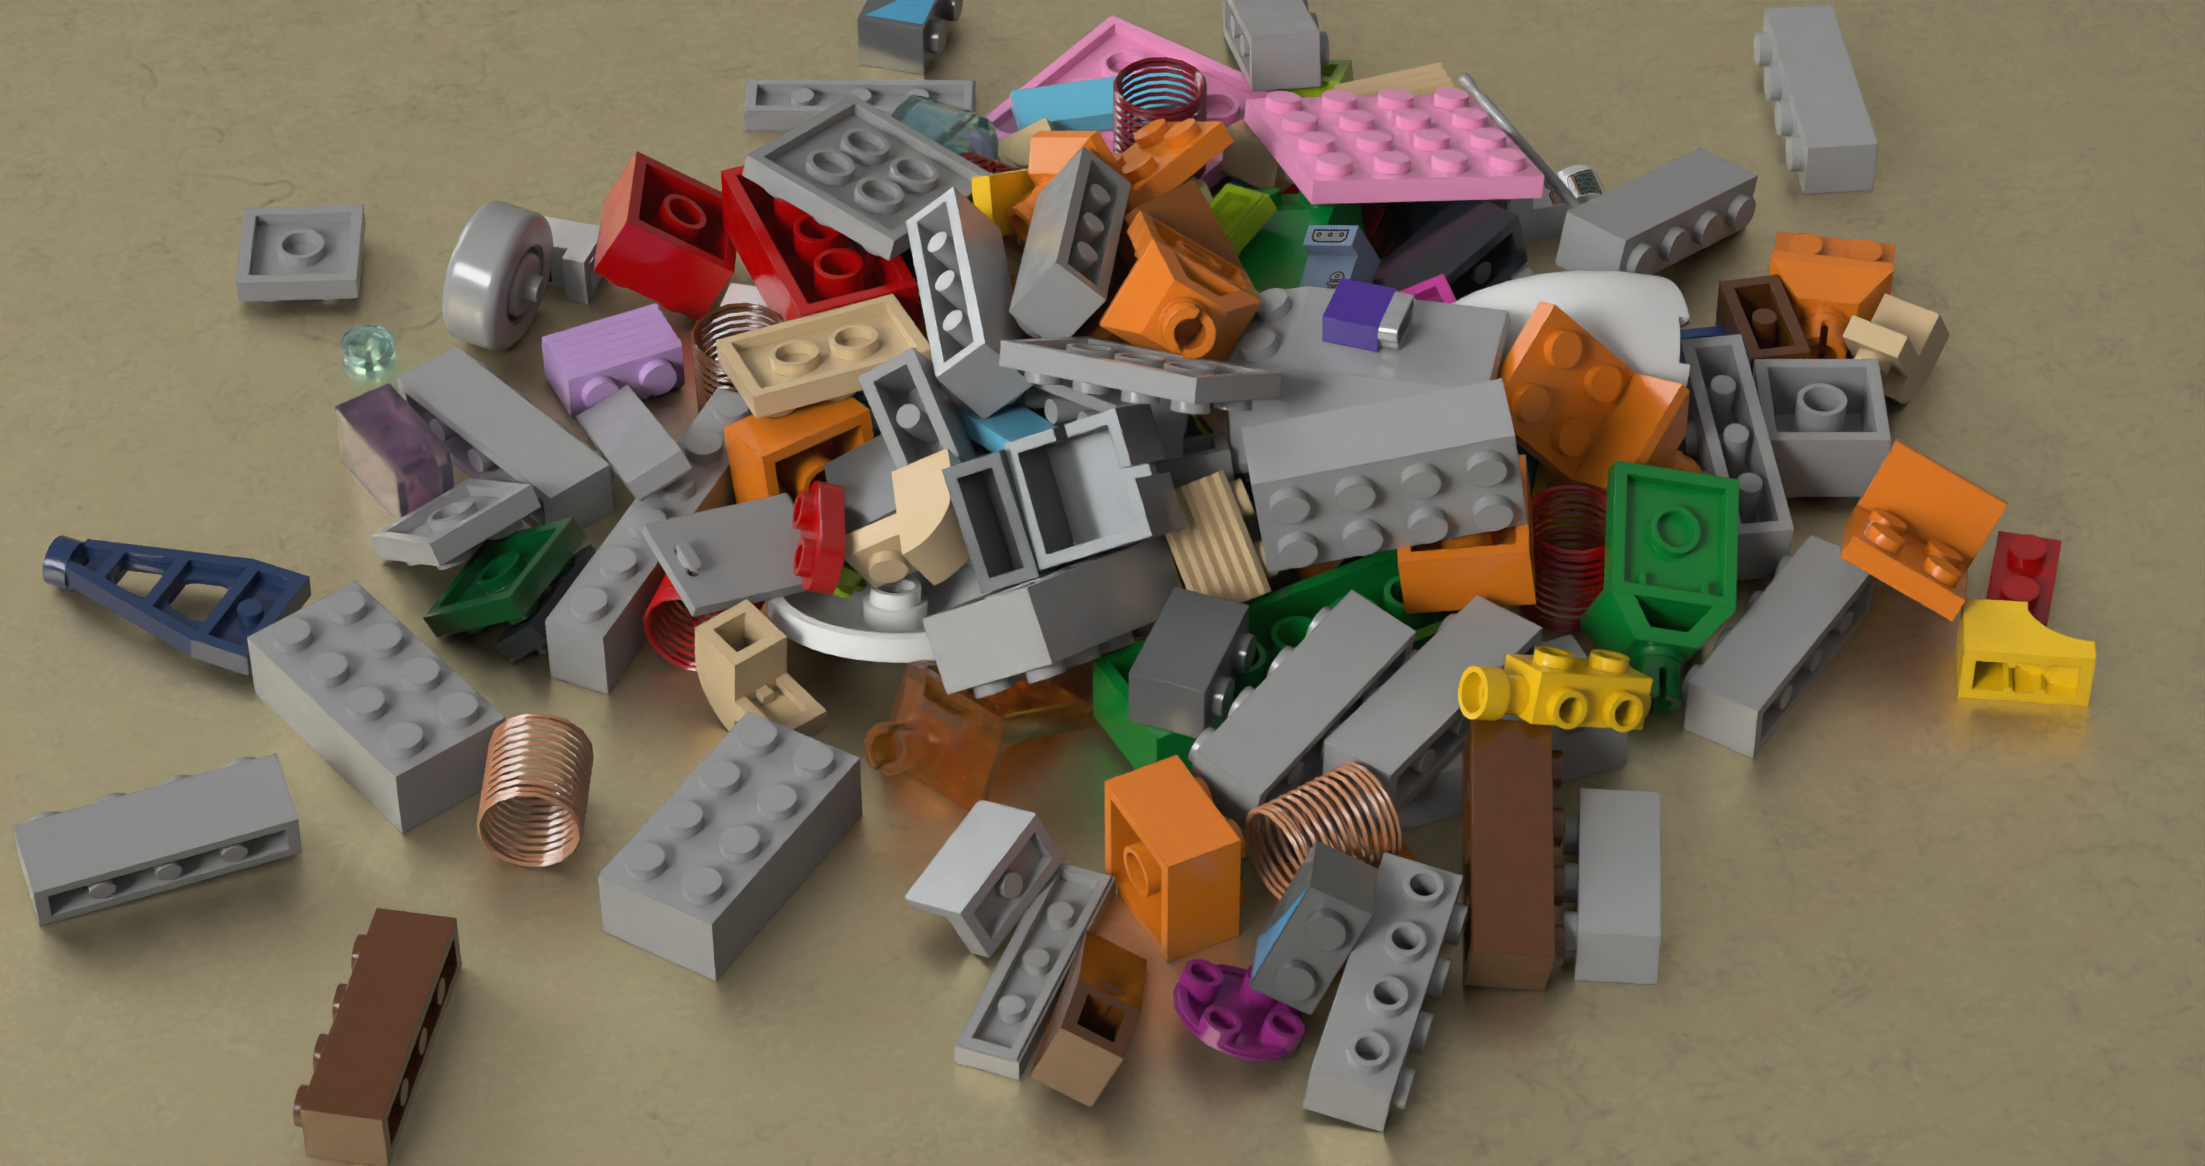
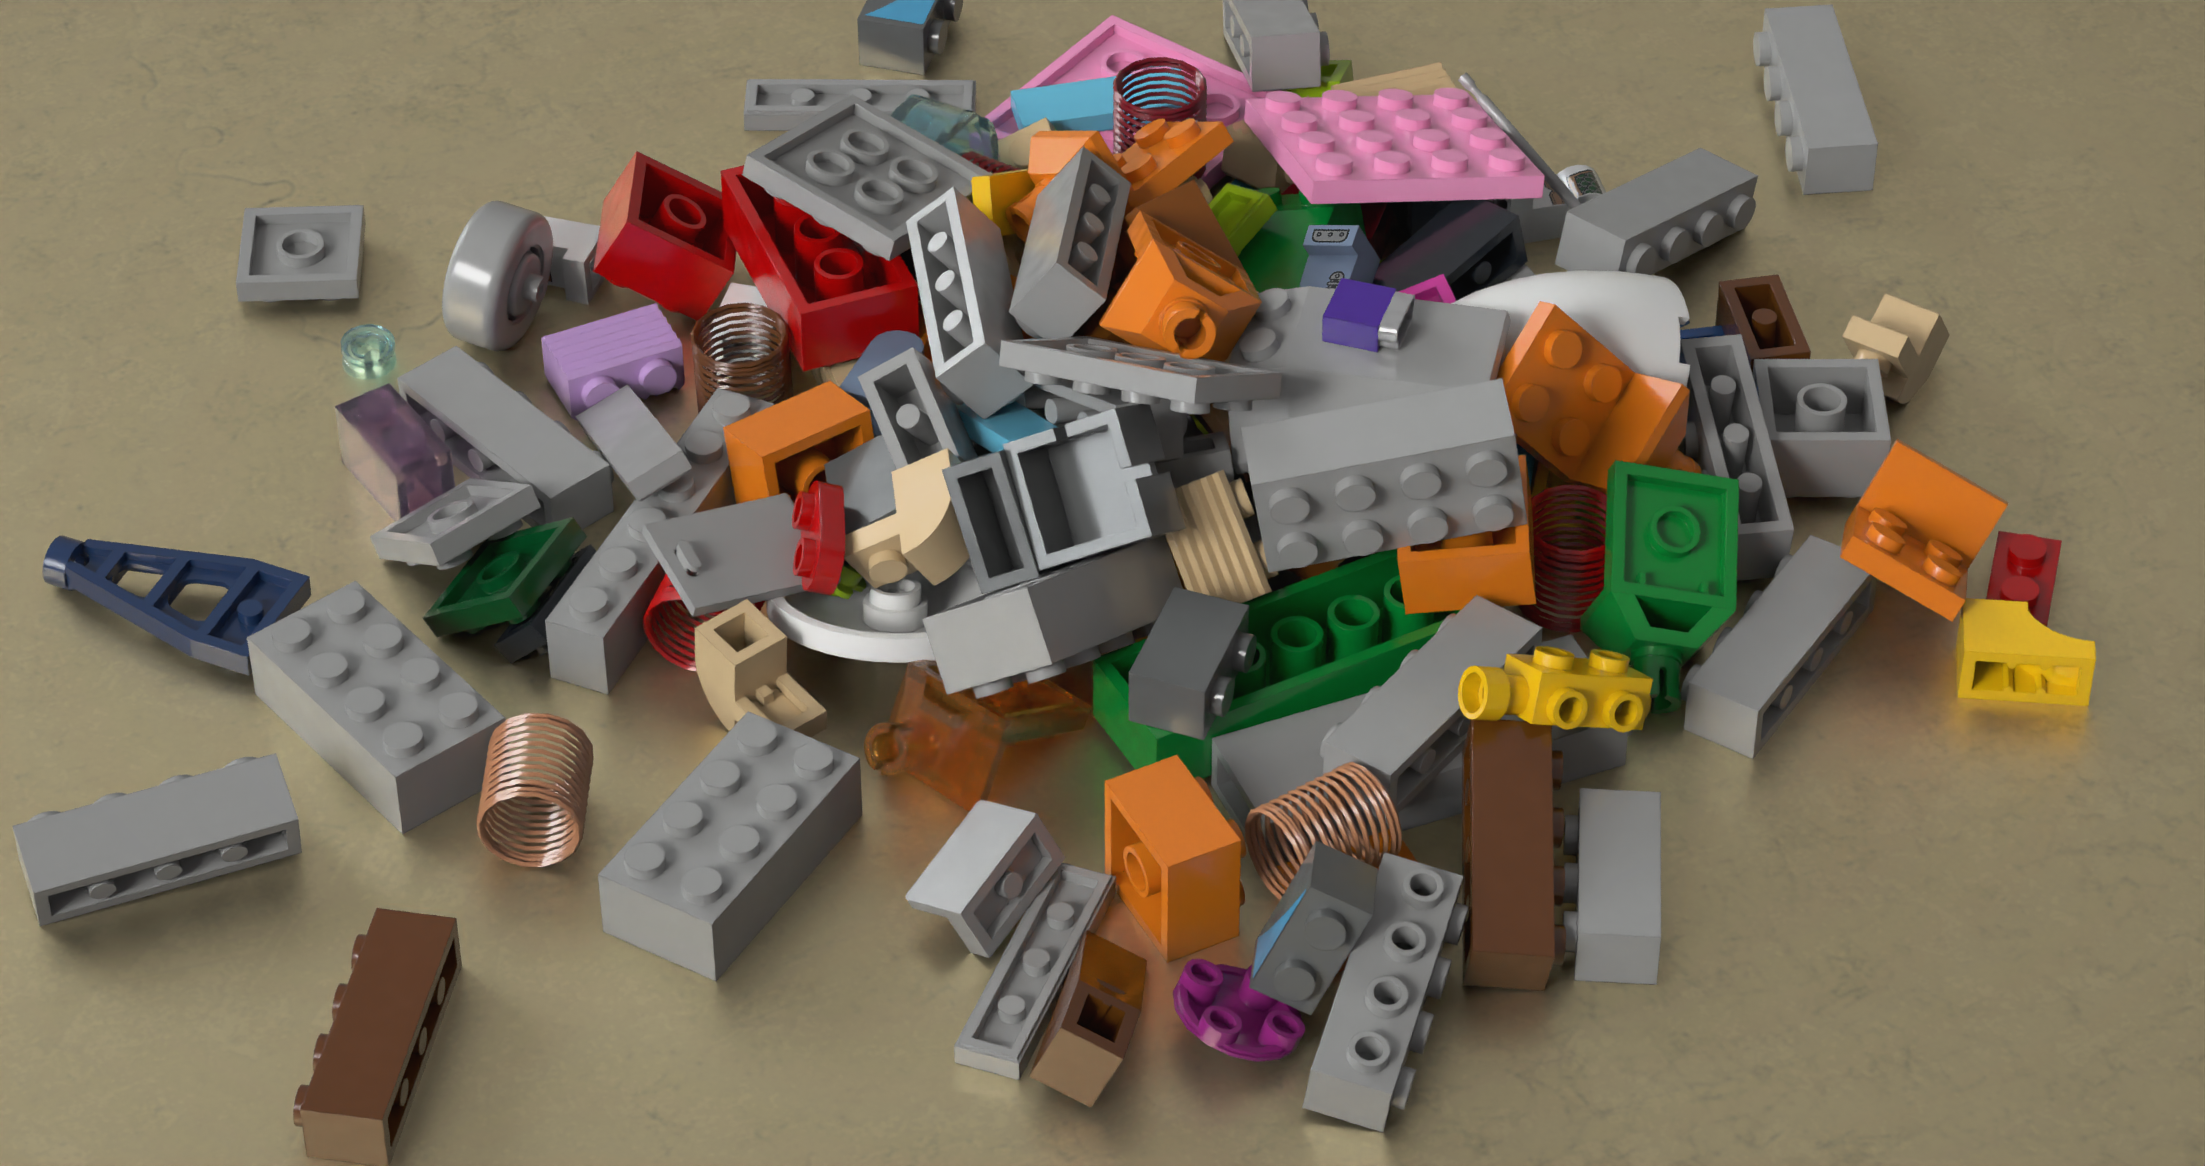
(817, 355): tan plate -> none
(1279, 727): light grey brick -> none
(1831, 283): orange plate -> none

